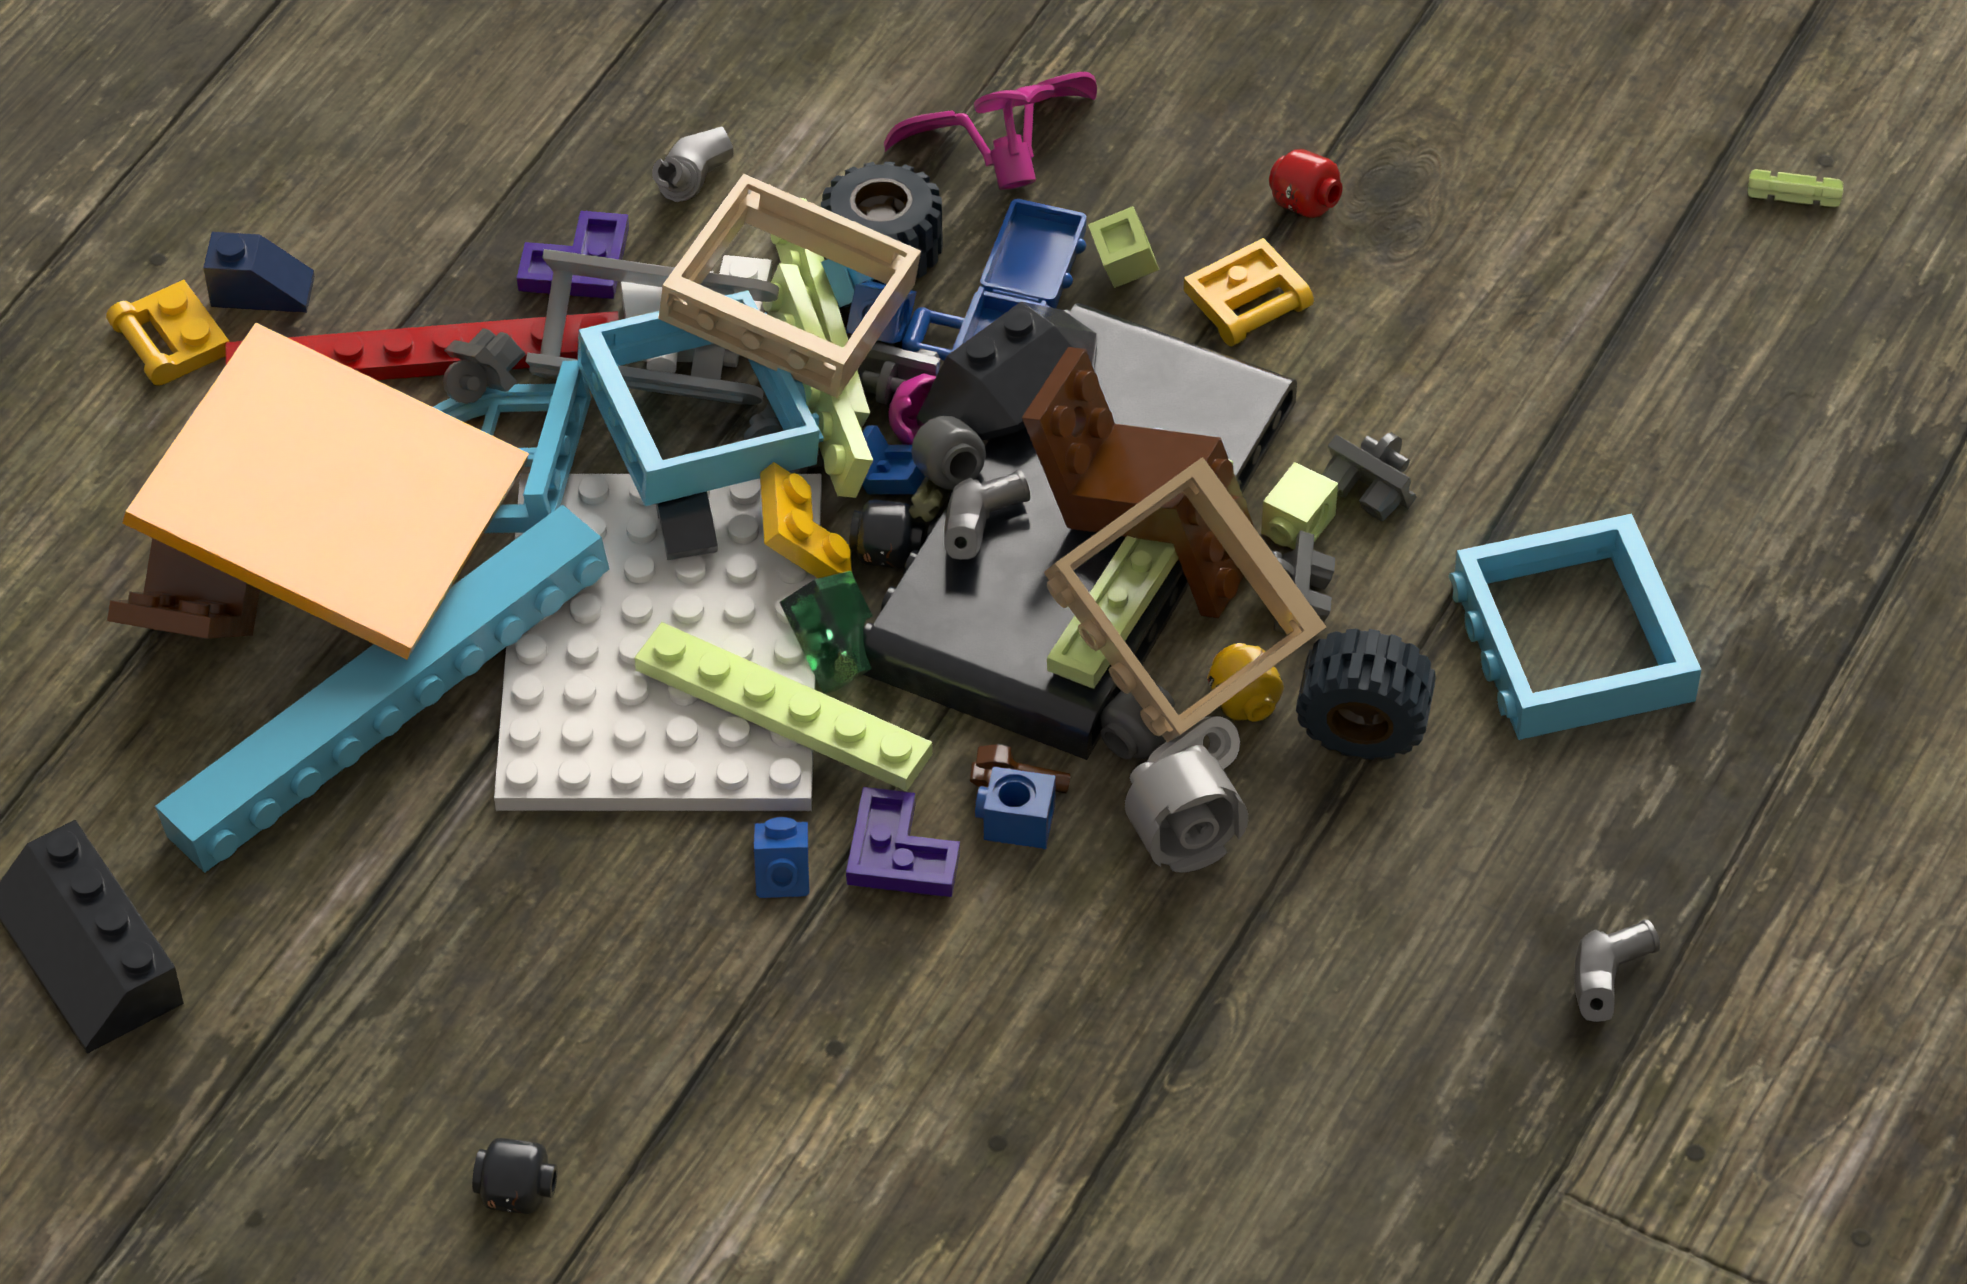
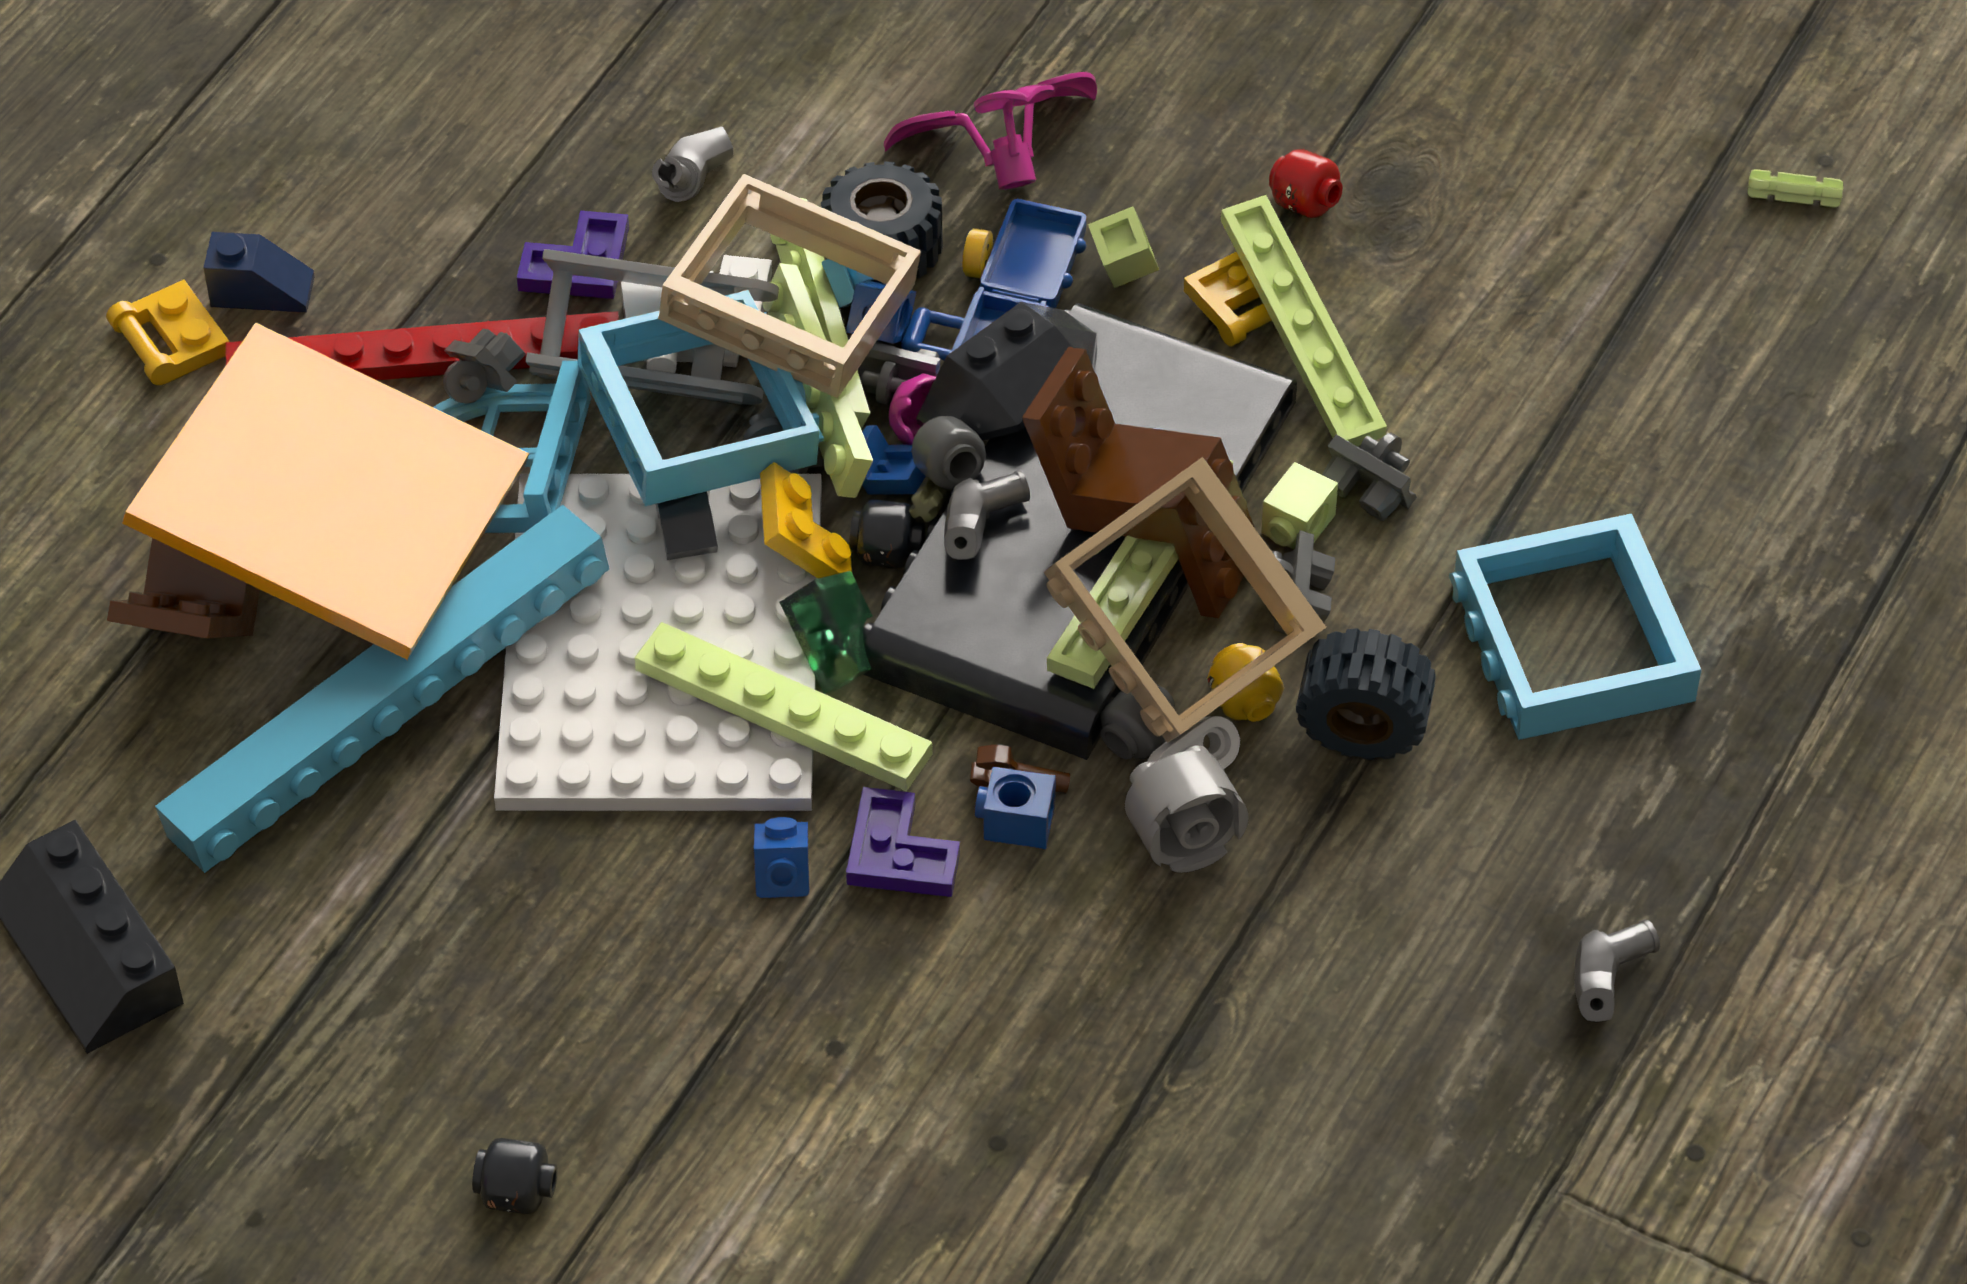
(977, 252): none -> yellow tile
(1302, 321): none -> yellowish green plate

